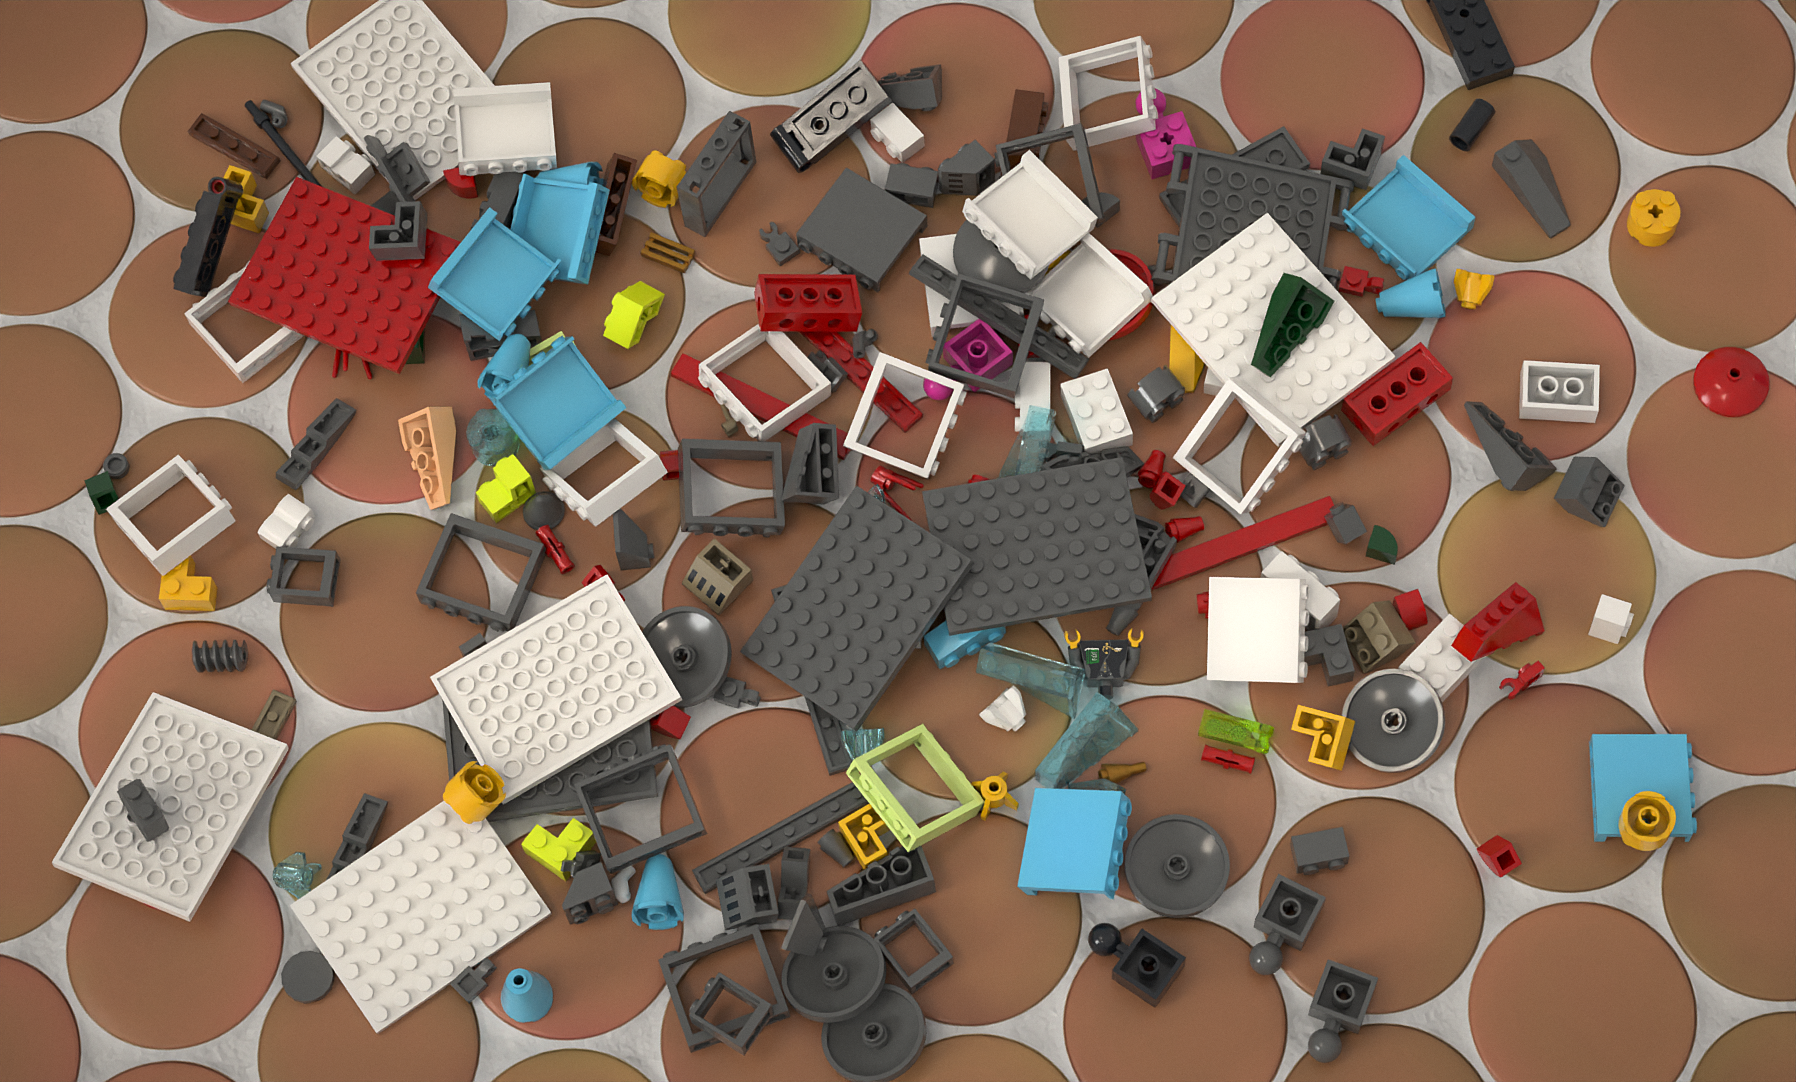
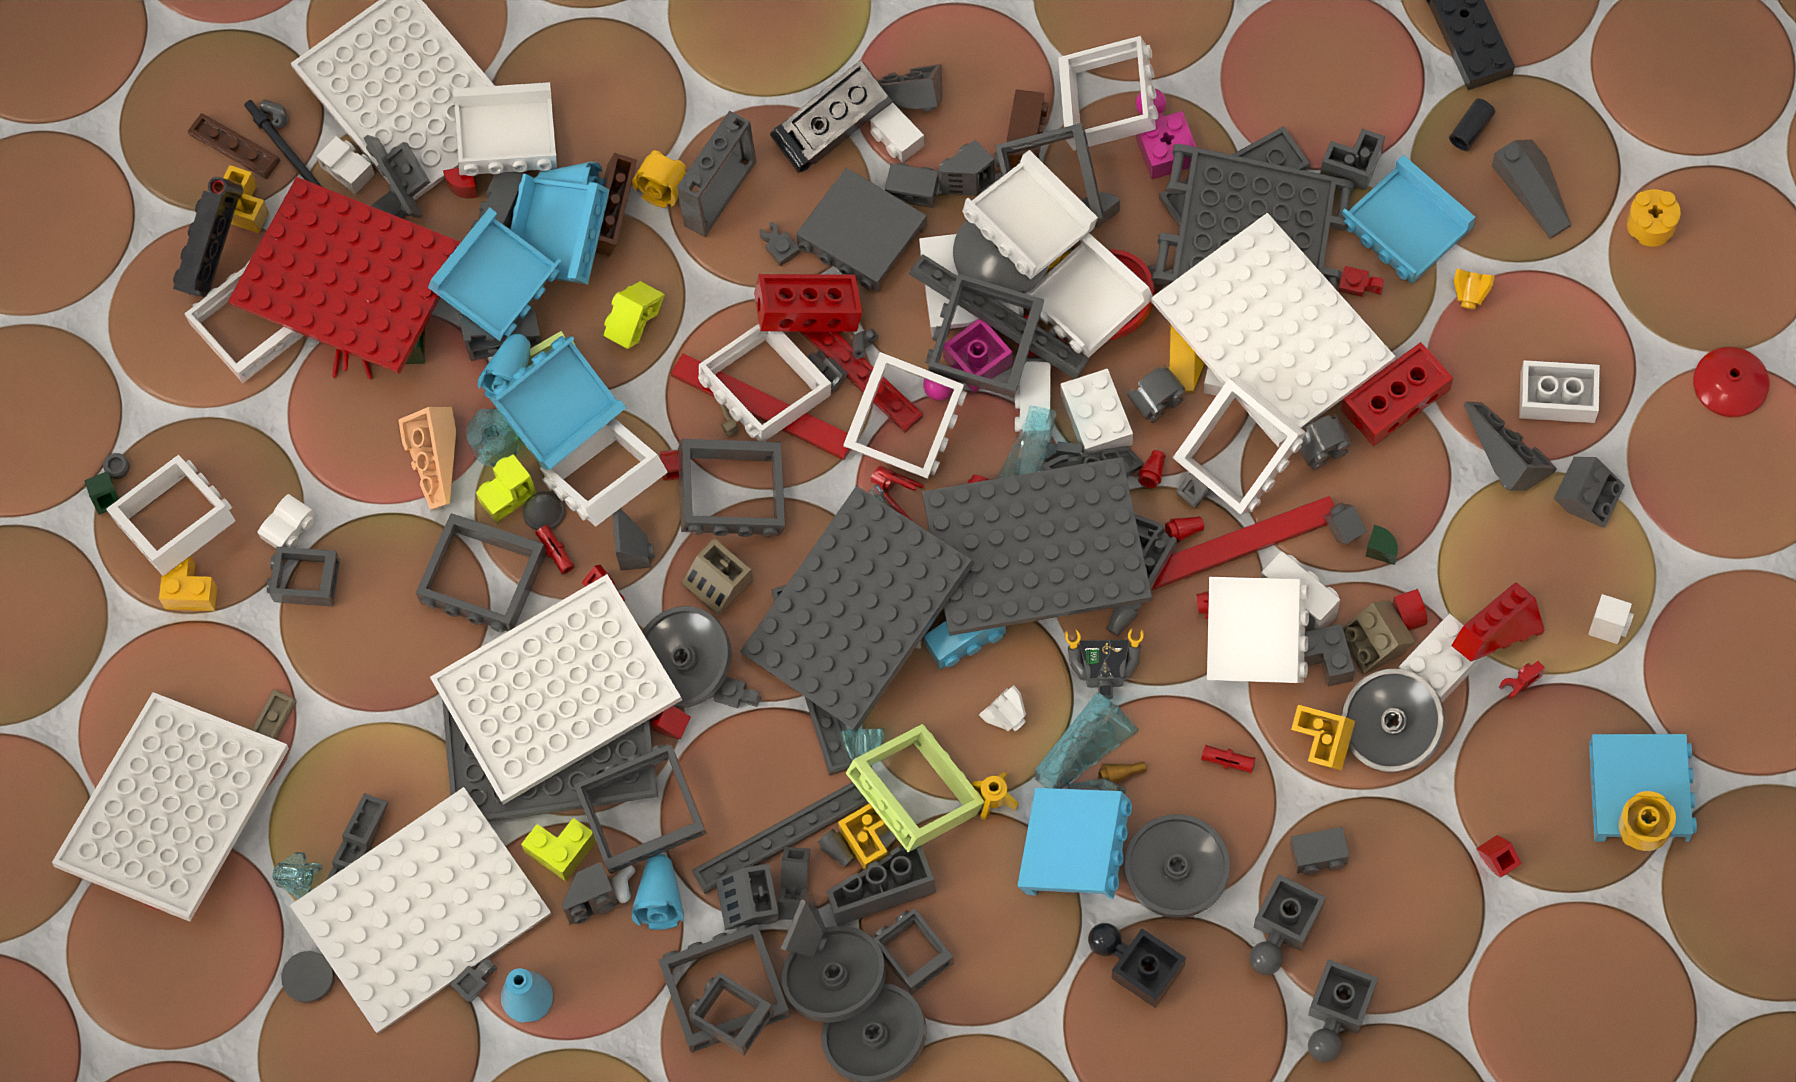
(143, 810): dark grey brick -> none
(219, 657): dark grey piece -> none
(316, 444): dark grey slope -> none
(403, 239): dark grey brick -> none
(472, 645): dark grey tile -> none
(474, 792): yellow brick -> none
(582, 860): dark grey plate -> none
(669, 244): pearl gold tile -> none
(813, 466): dark grey wedge -> none
(1041, 677): clear light blue wedge -> none
(1166, 491): red brick -> none
(1235, 731): clear neon green plate -> none
(1290, 317): dark green wedge -> none
(1414, 298): medium azure cone -> none

